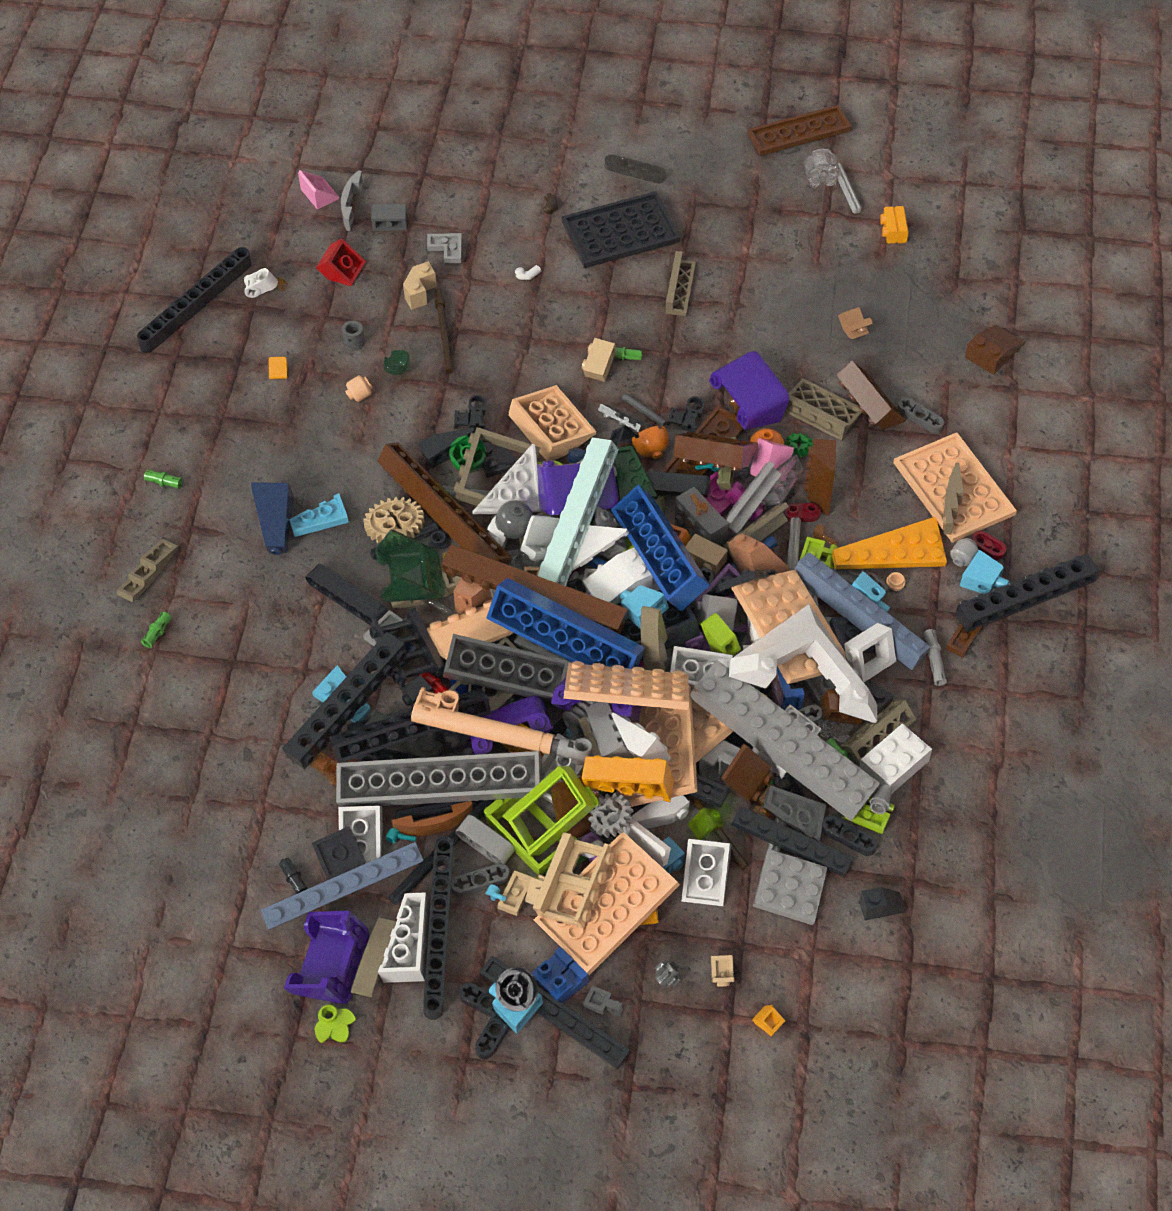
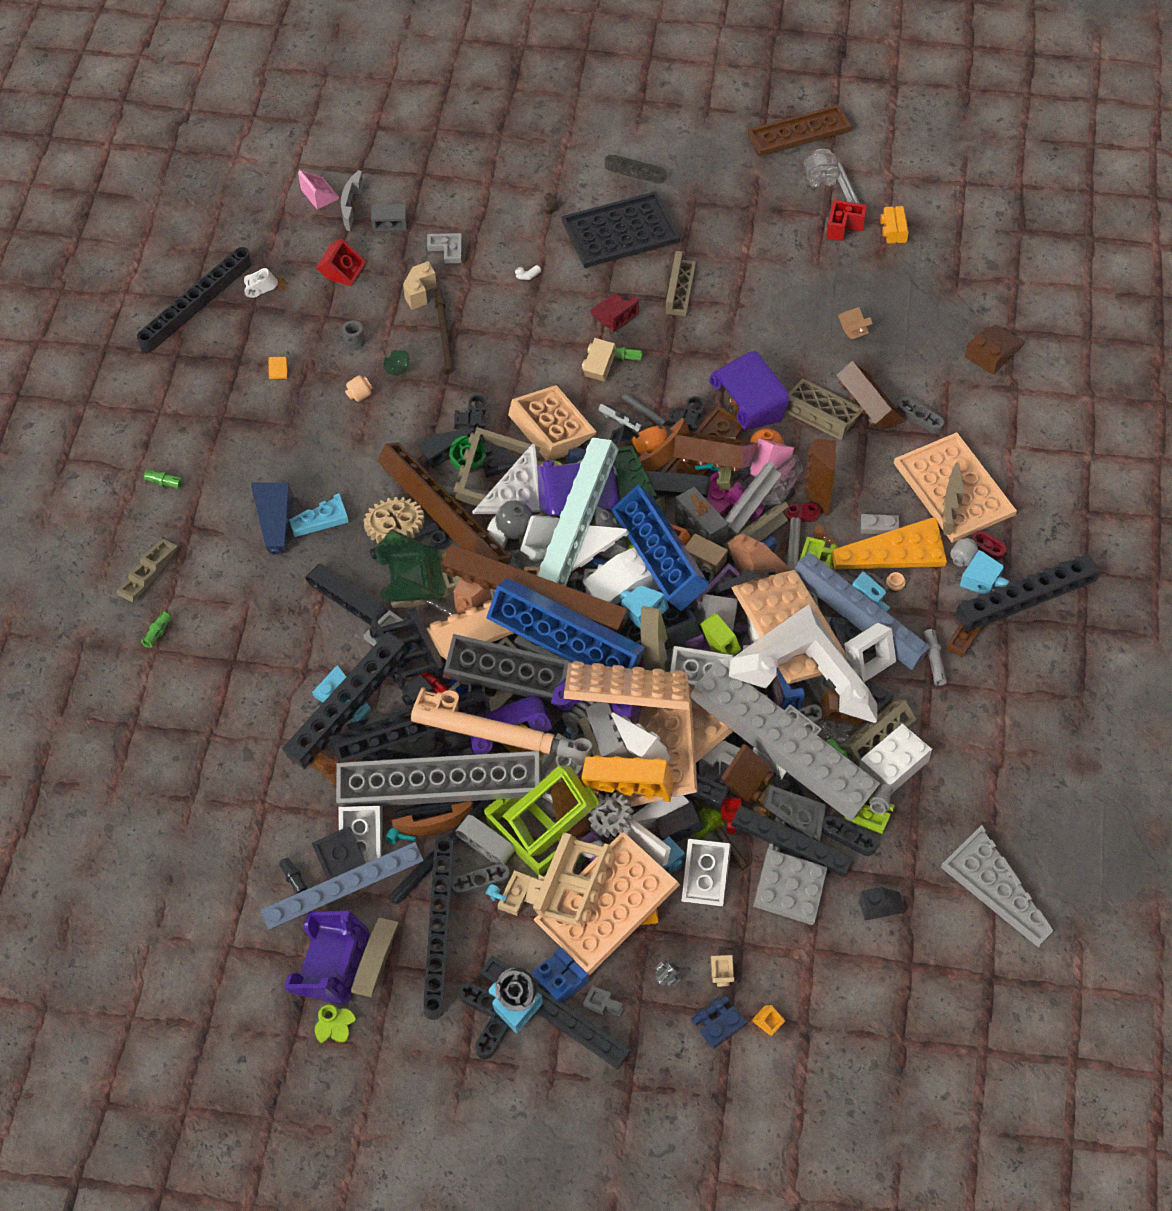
(408, 945): white wedge -> none
(616, 311): none -> dark red bracket
(665, 451): none -> dark orange slope
(680, 823): none -> black hinge
(723, 1026): none -> dark blue plate
(729, 811): none -> red plate
(805, 443): green gear -> none
(845, 216): none -> red brick
(878, 523): none -> light grey plate
(992, 880): none -> light grey wing

